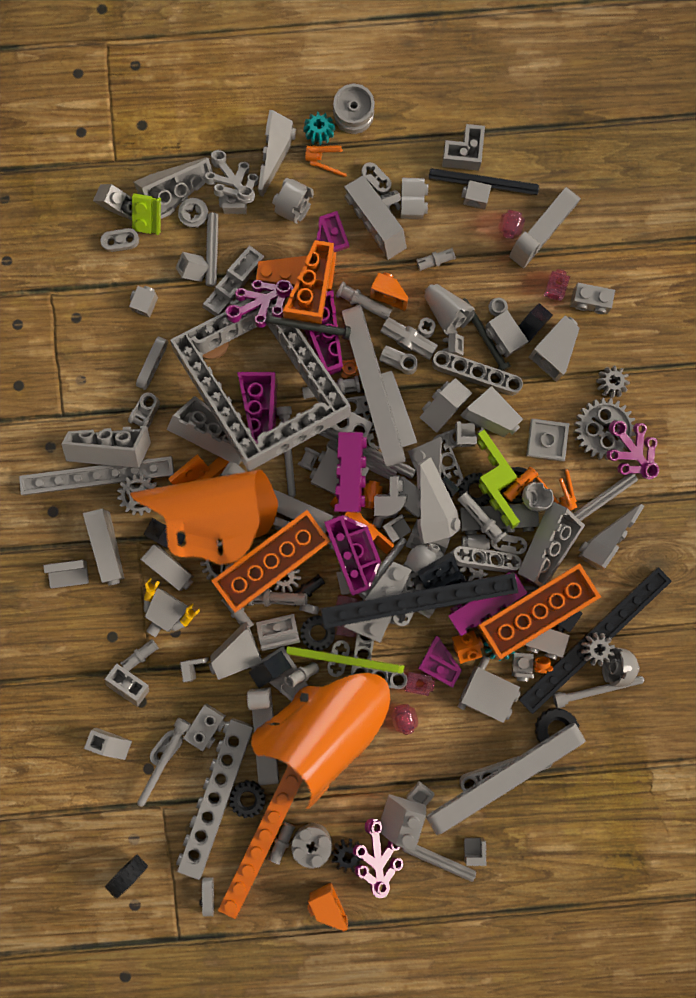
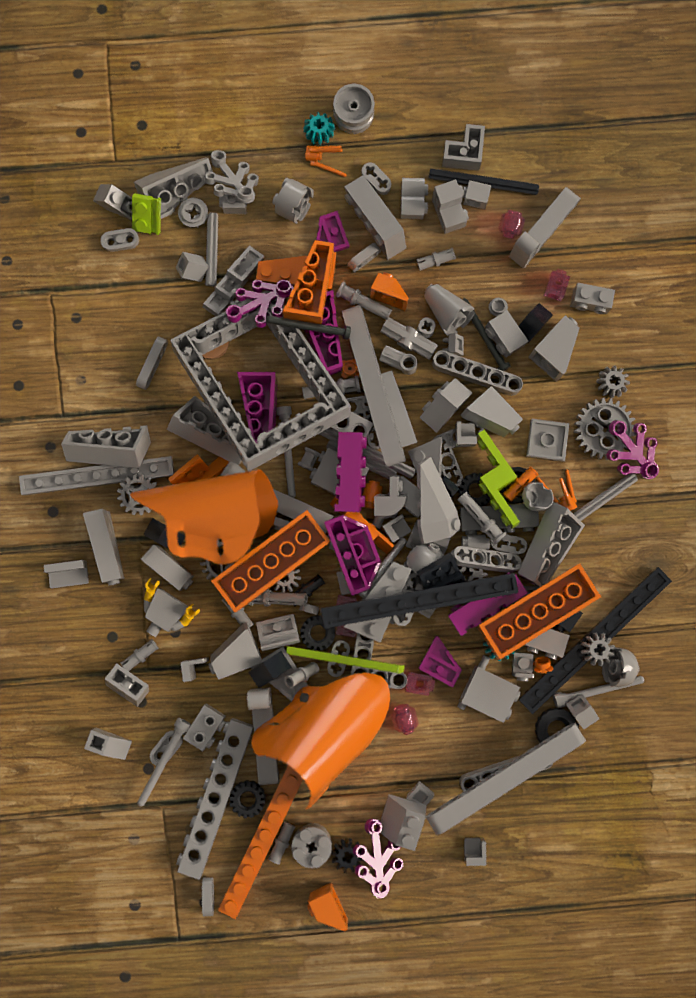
(126, 876): black tyre -> none
(143, 300): light grey brick -> none
(144, 412): light grey piece -> none
(279, 137): light grey wedge -> none
(364, 257): none -> light grey beam
(391, 198): light grey tile -> none
(442, 862): light grey axle -> none
(448, 206): none -> light grey brick
(467, 647): orange brick -> none
(582, 711): none -> light grey panel
(603, 546): light grey wedge -> none

